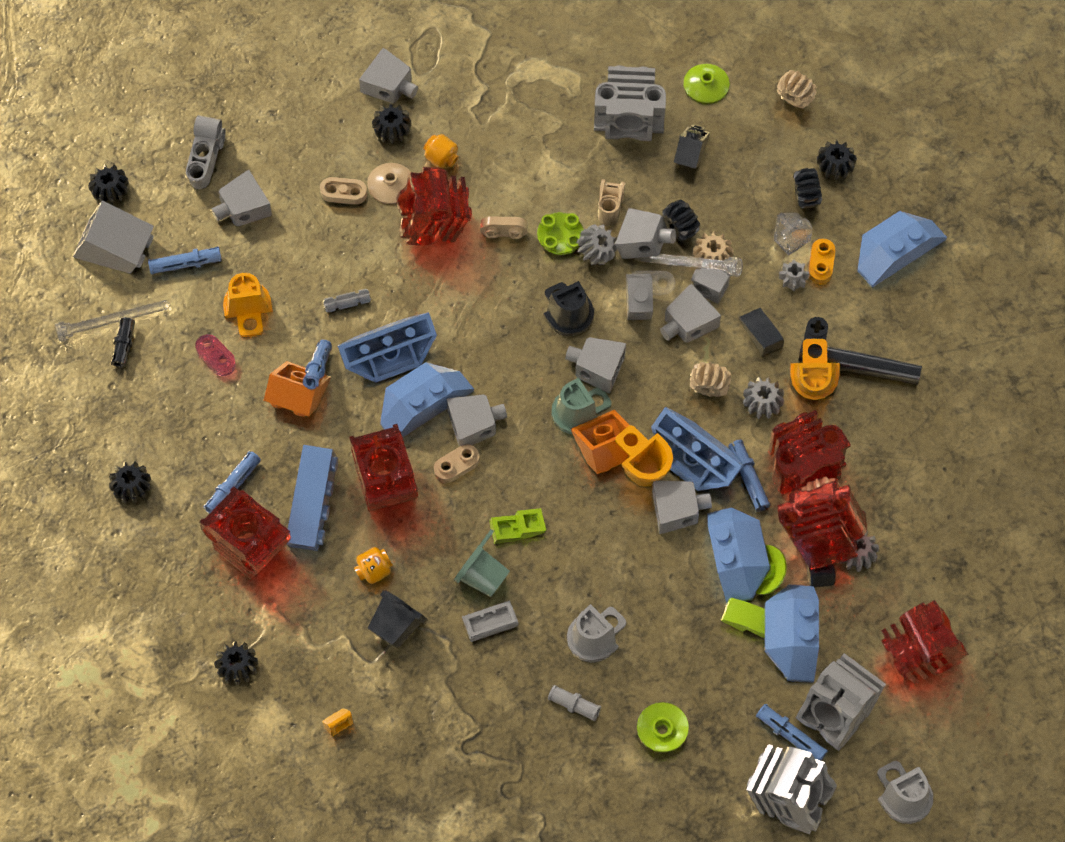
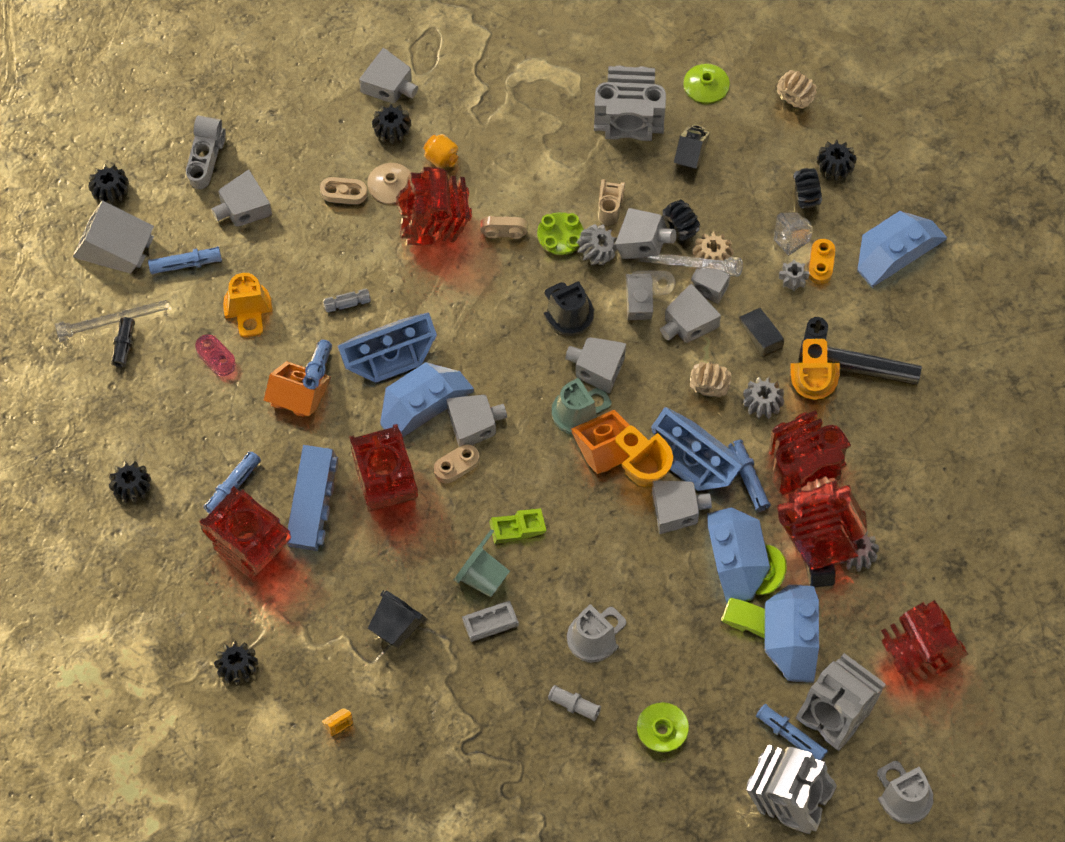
(373, 565): light orange head -> none

